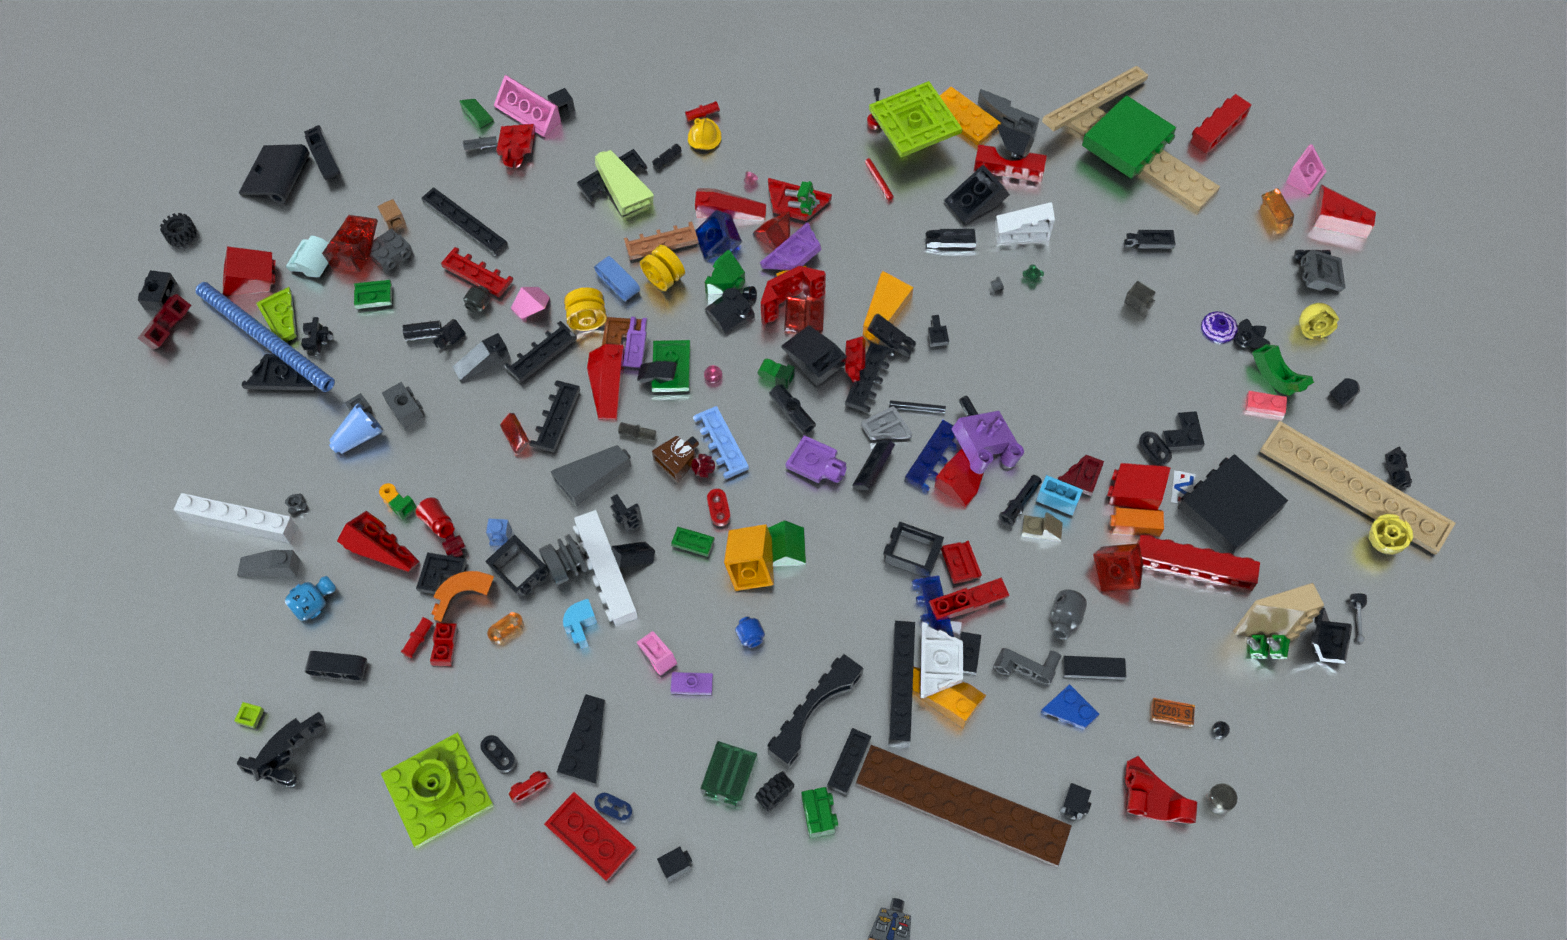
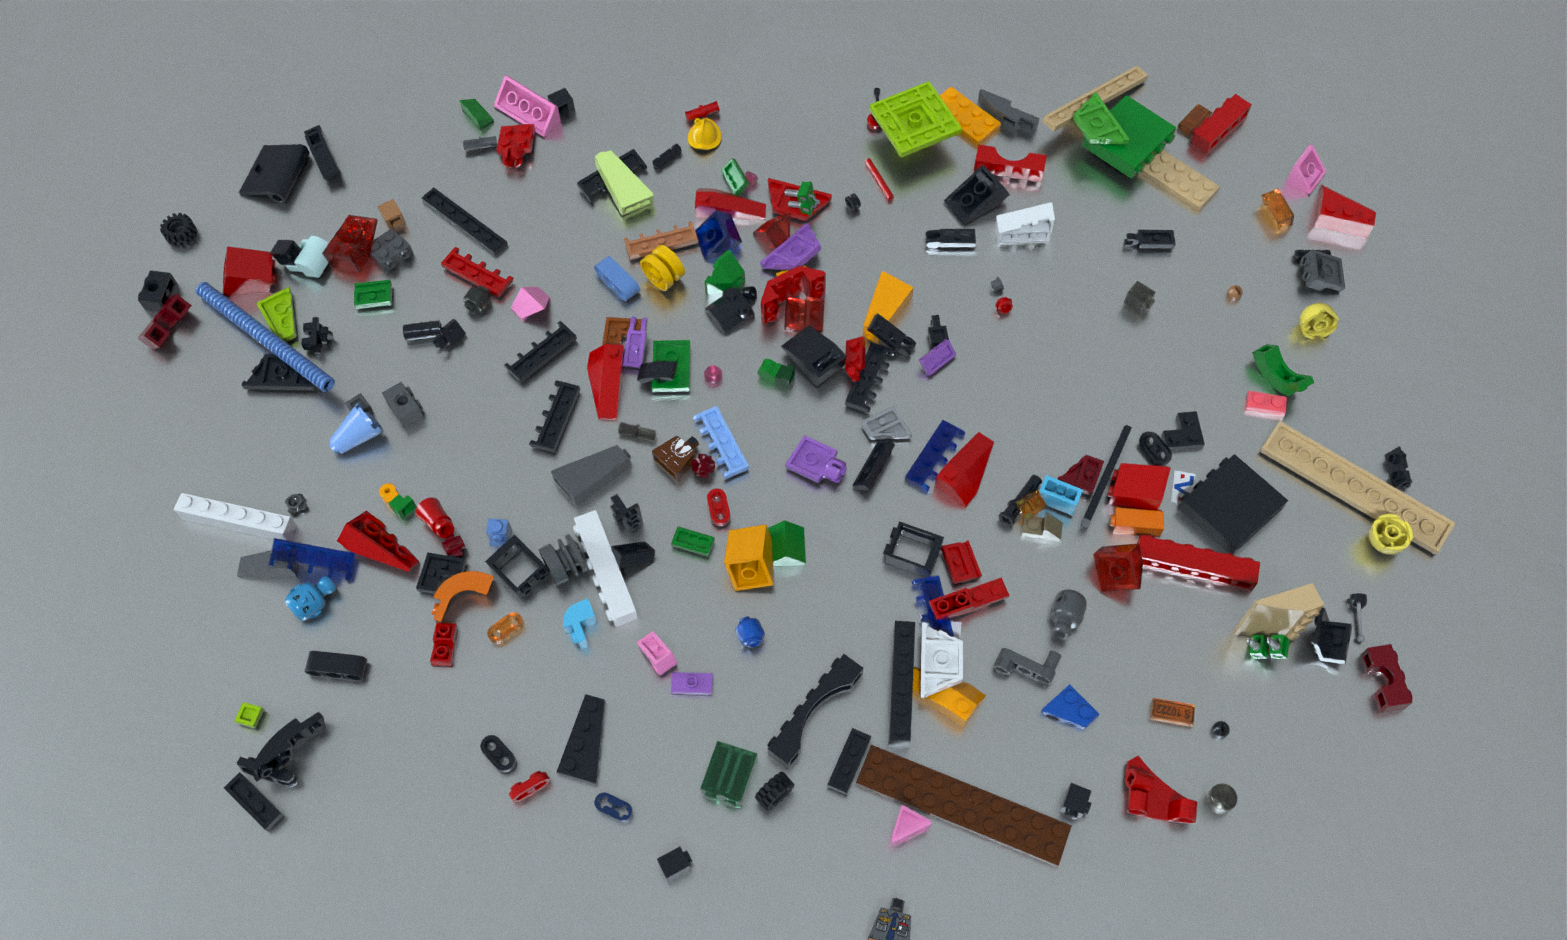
(253, 801): none -> black plate
(285, 252): none -> black brick
(312, 557): none -> clear blue hinge
(417, 637): red pin -> none
(436, 790): lime piece -> none
(481, 357): black slope -> none
(514, 433): clear red plate -> none
(585, 309): yellow wheel -> none
(590, 836): red plate -> none
(735, 176): none -> green plate
(798, 417): black piece -> none
(818, 812): green brick -> none
(852, 202): none -> black bush
(908, 825): none -> bright pink slope
(917, 406): black bar -> none
(937, 357): none -> medium lavender plate
(971, 650): black plate -> none
(985, 436): medium lavender piece -> none
(1004, 305): none -> red plate
(1015, 142): black slope -> none
(1031, 504): none -> clear orange plate
(1032, 278): clear green plate -> none
(1094, 667): black tile -> none
(1098, 123): none -> bright green wing
(1106, 476): none -> black tile
(1194, 119): none -> clear orange tile
(1216, 331): dish -> none
(1232, 293): none -> medium nougat hinge
(1253, 334): black plate -> none
(1345, 391): black plate -> none
(1385, 662): none -> dark red arch

